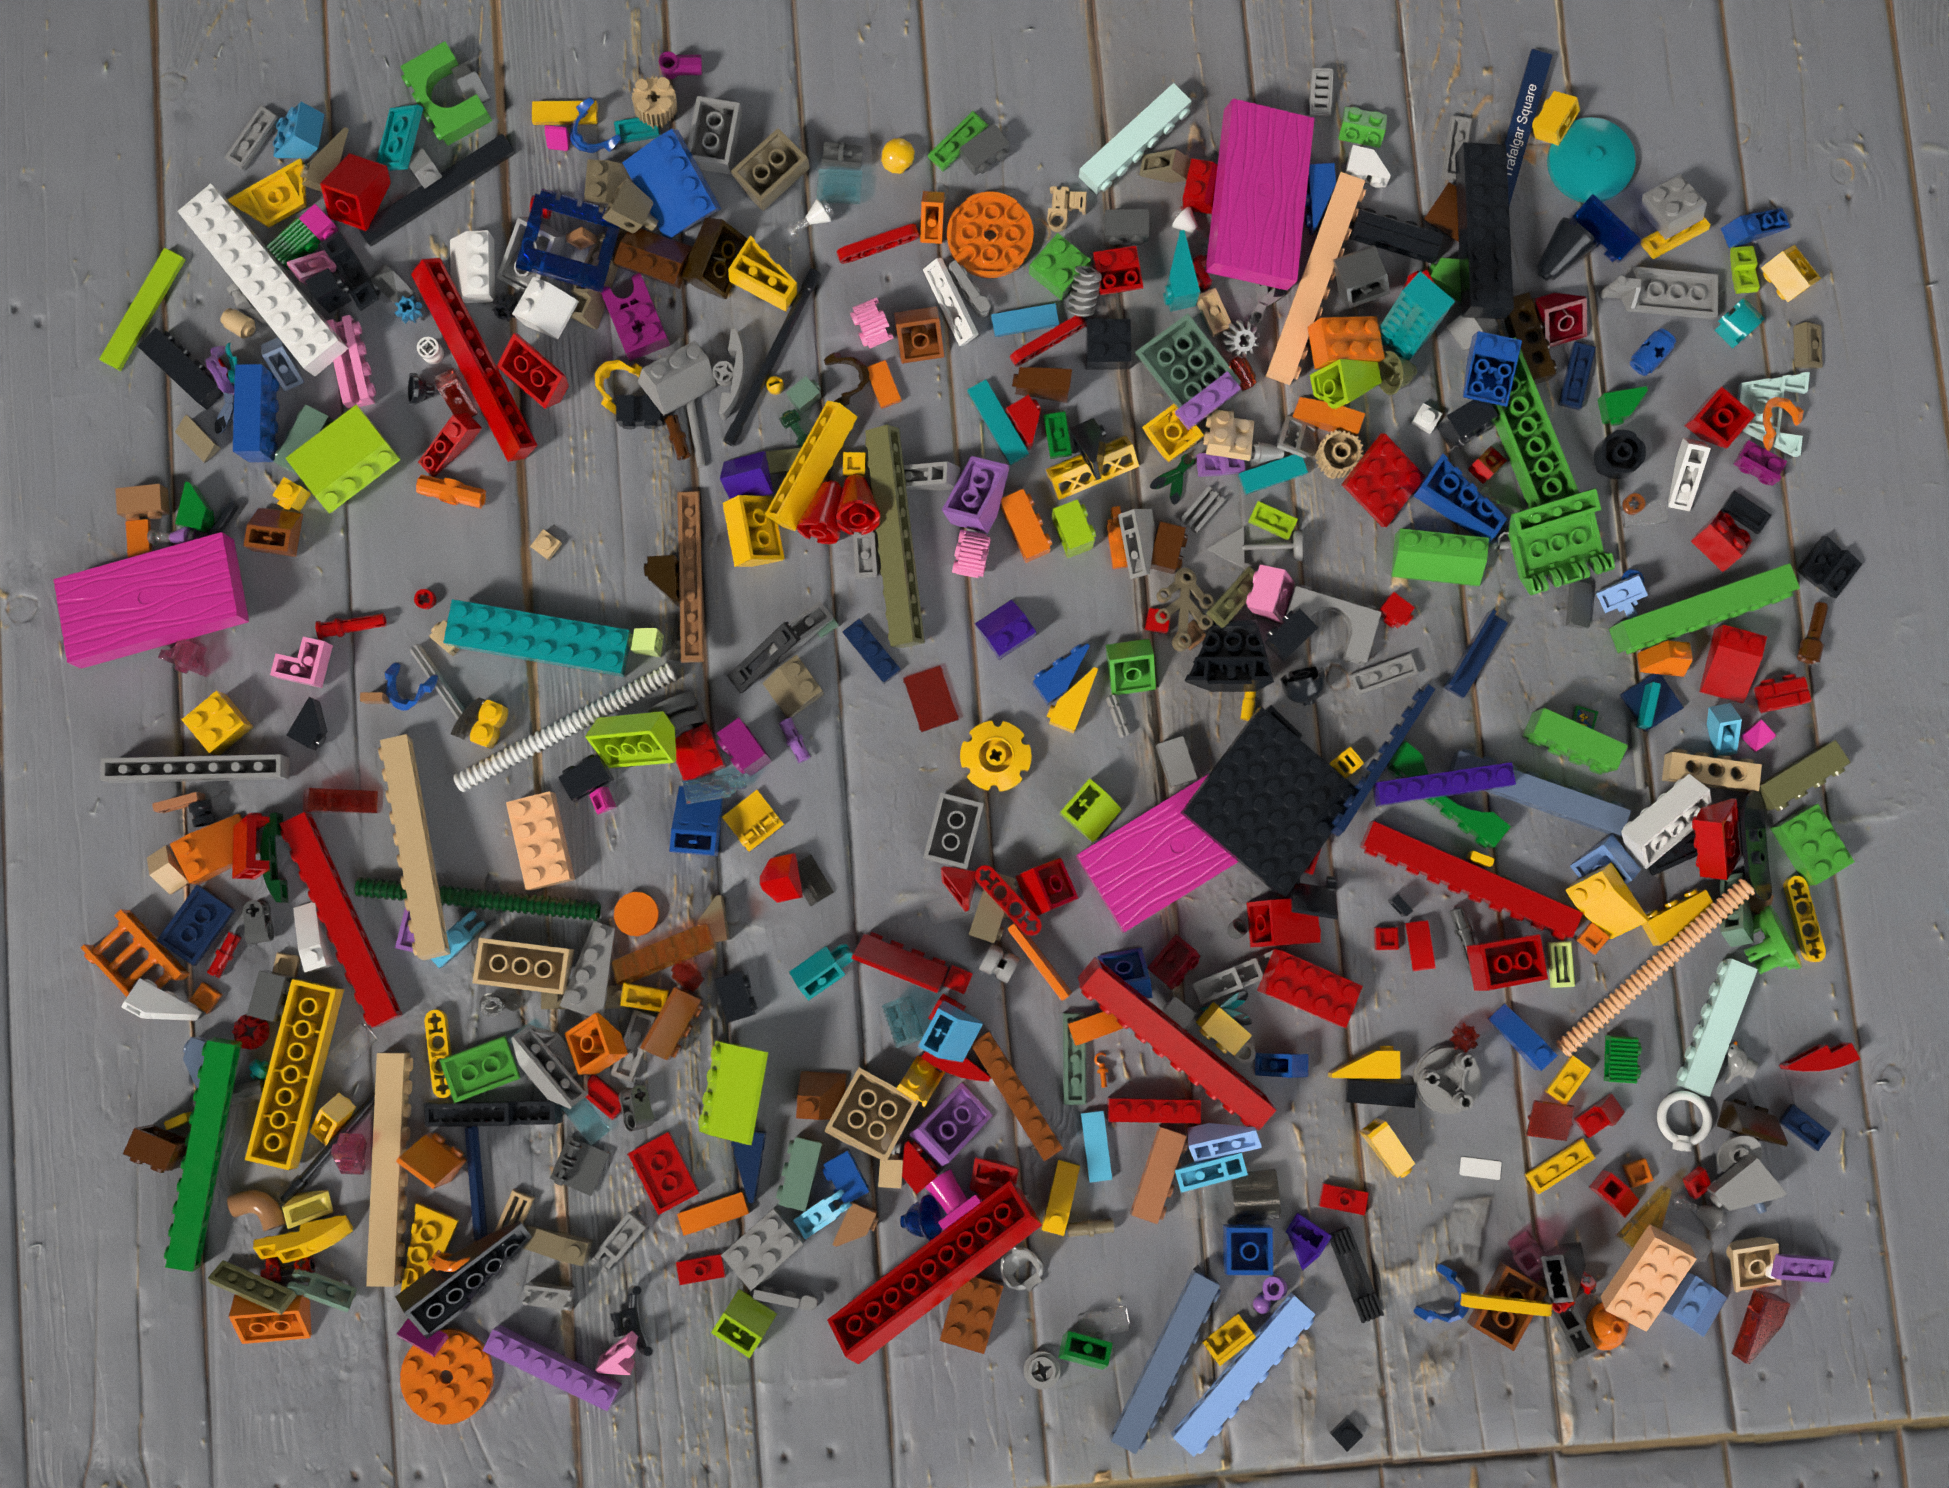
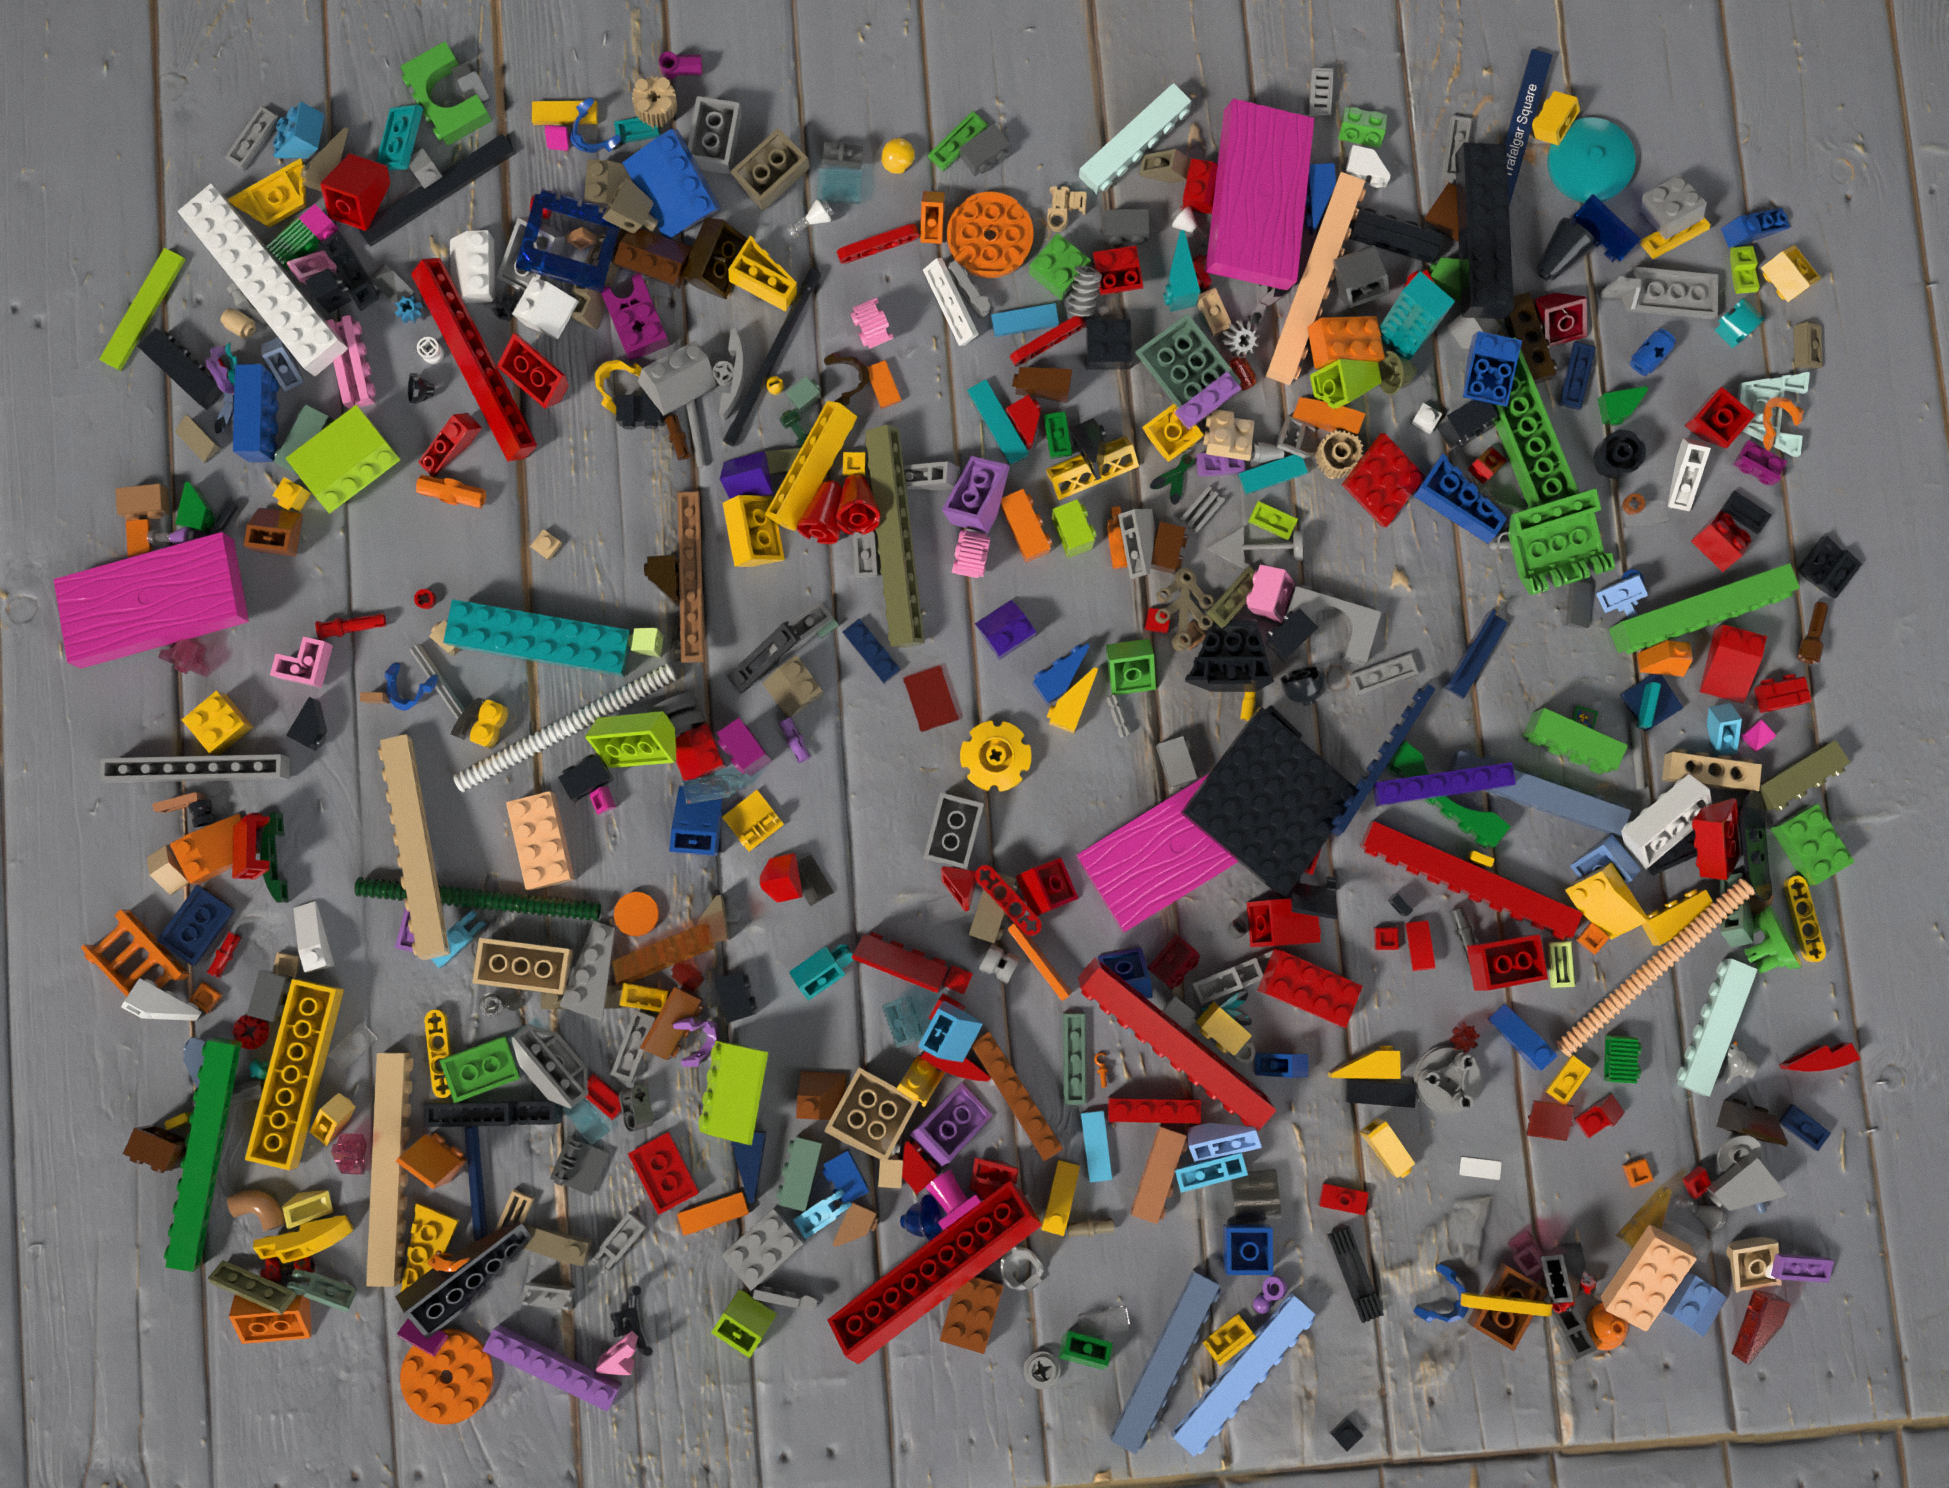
(259, 924): dark grey piece -> none
(300, 1181): black bar -> none
(339, 801): clear red slope -> none
(340, 919): red brick -> none
(455, 393): clear red slope -> none
(595, 1045): orange slope -> none
(700, 1269): red plate -> none
(712, 1031): none -> medium lavender helmet
(919, 334): dark orange slope -> none
(1090, 810): lime slope -> none
(1093, 1027): orange slope -> none
(1307, 1240): dark purple slope -> none
(1341, 757): yellow slope -> none
(1396, 611): red brick -> none
(1439, 557): bright green slope -> none
(1559, 1166): yellow tile -> none
(1614, 1193): red slope -> none
(1680, 1142): white piece -> none

